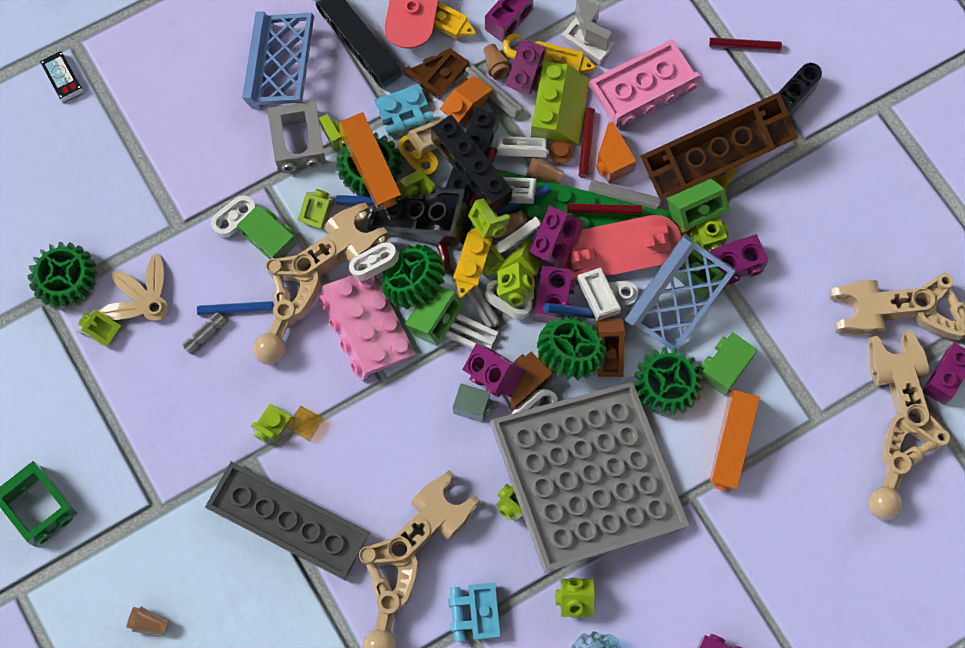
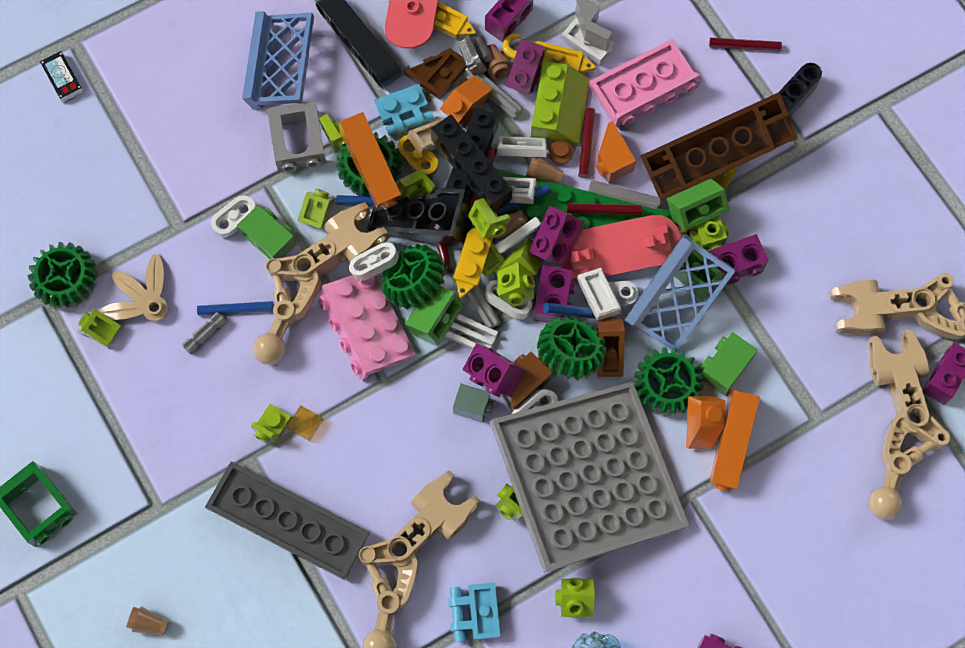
(475, 53): none -> flat silver piece
(704, 421): none -> orange slope

